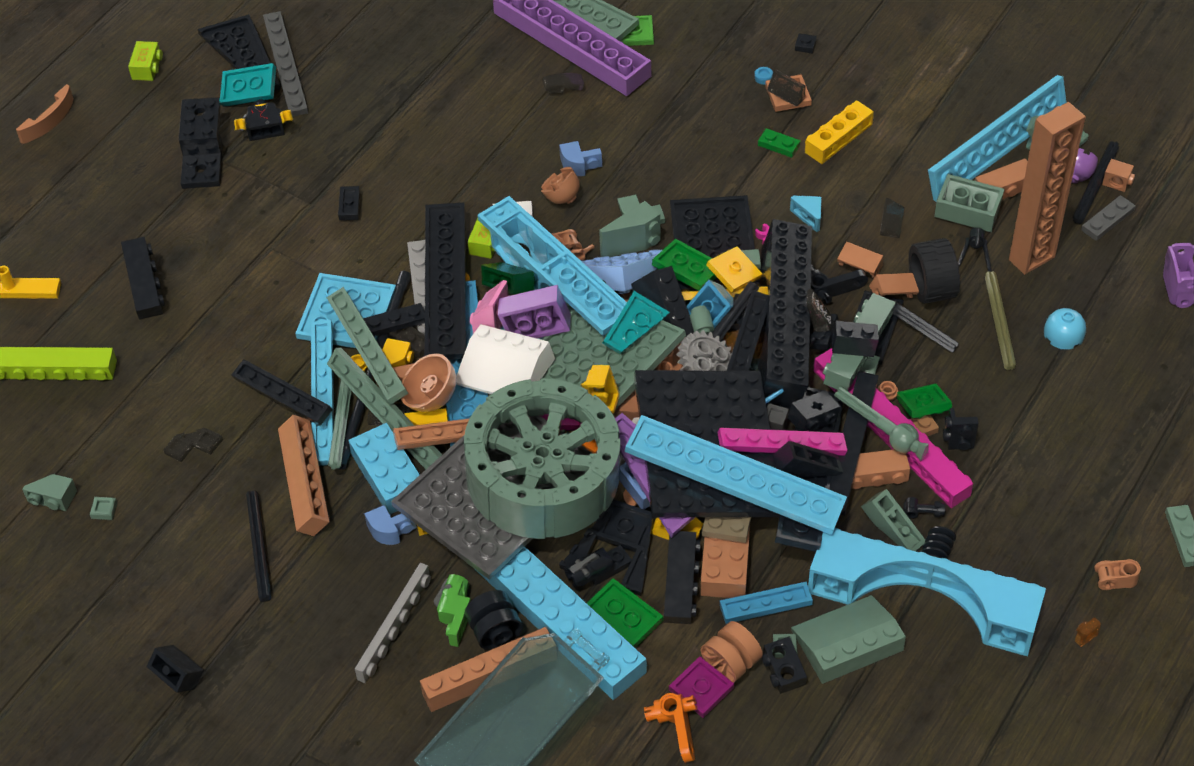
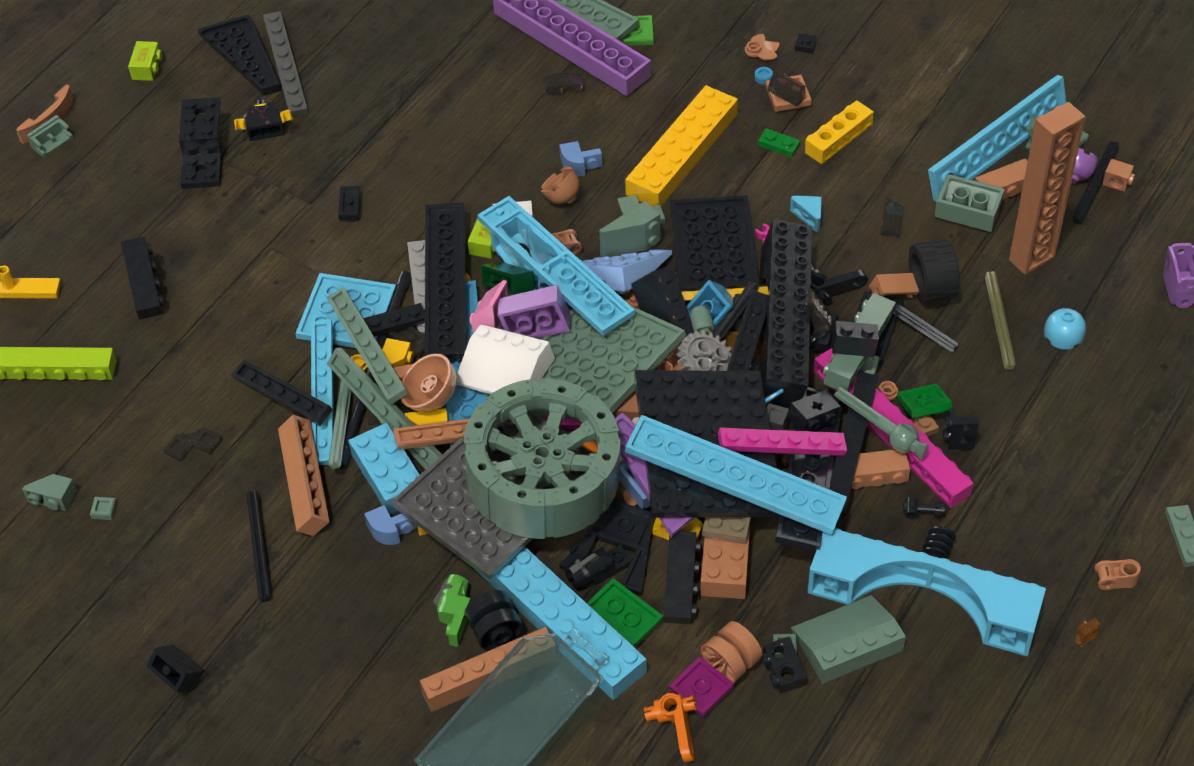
(49, 136): none -> sand green hinge
(248, 84): teal plate -> none
(390, 628): light grey plate -> none
(580, 253): nougat hand -> none
(603, 385): yellow window -> none
(633, 322): teal wing -> none
(682, 146): none -> yellow brick
(686, 262): green plate -> none
(734, 269): yellow plate -> none
(754, 257): sand green tile -> none
(760, 48): none -> nougat plate
(766, 602): dark azure plate -> none
(806, 461): black slope -> none
(861, 259): nougat hinge -> none
(893, 521): sand green slope -> none
(976, 240): black plant -> none
(1108, 218): dark grey plate -> none

